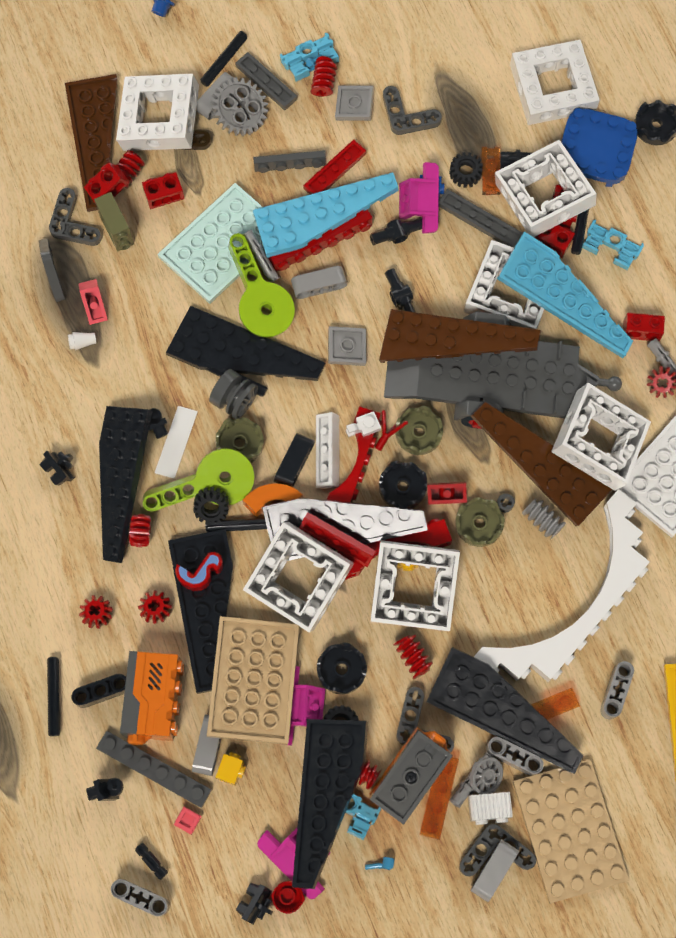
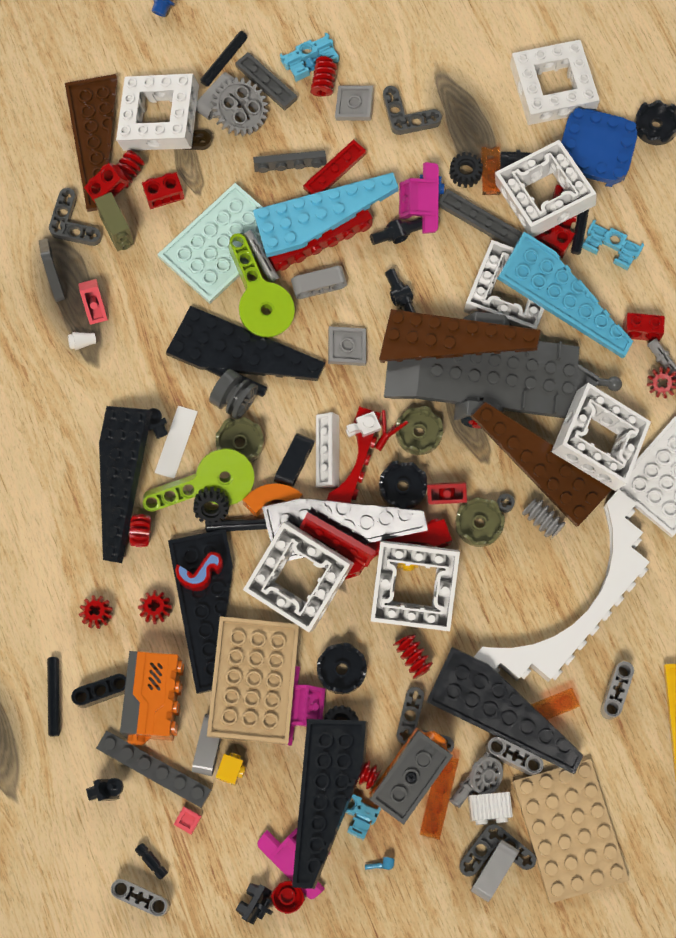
(60, 464): black hips -> none

